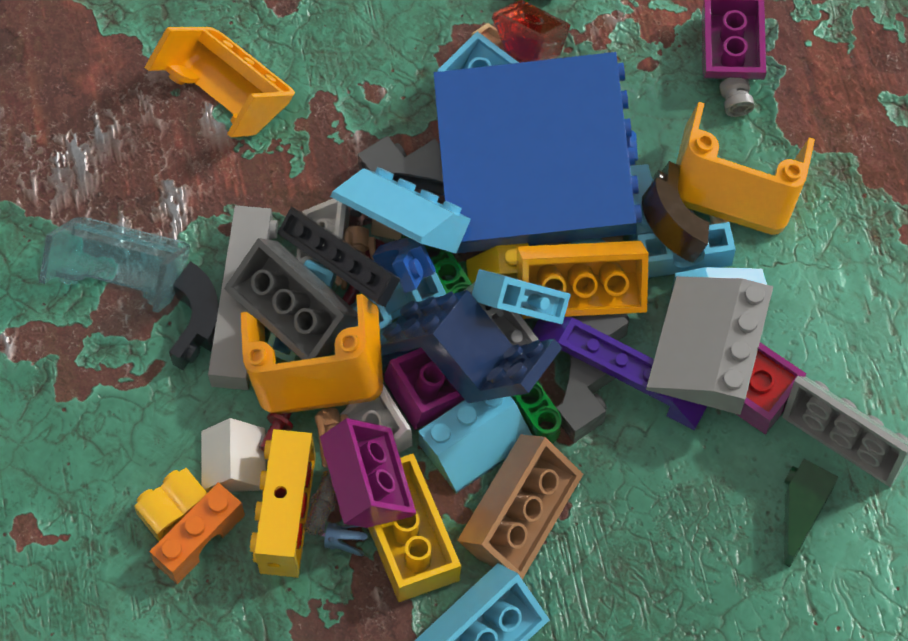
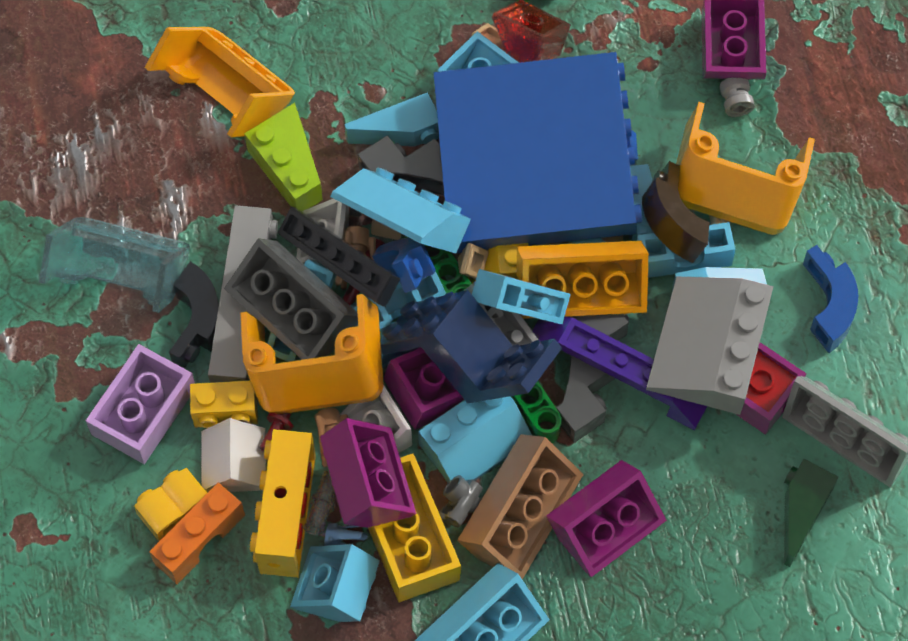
(140, 404): none -> lavender brick
(223, 400): none -> yellow brick
(285, 158): none -> lime wedge
(335, 582): none -> medium azure slope
(405, 123): none -> medium azure slope
(462, 498): none -> dark grey plate
(472, 260): none -> tan slope
(607, 517): none -> magenta slope
(842, 298): none -> blue arch

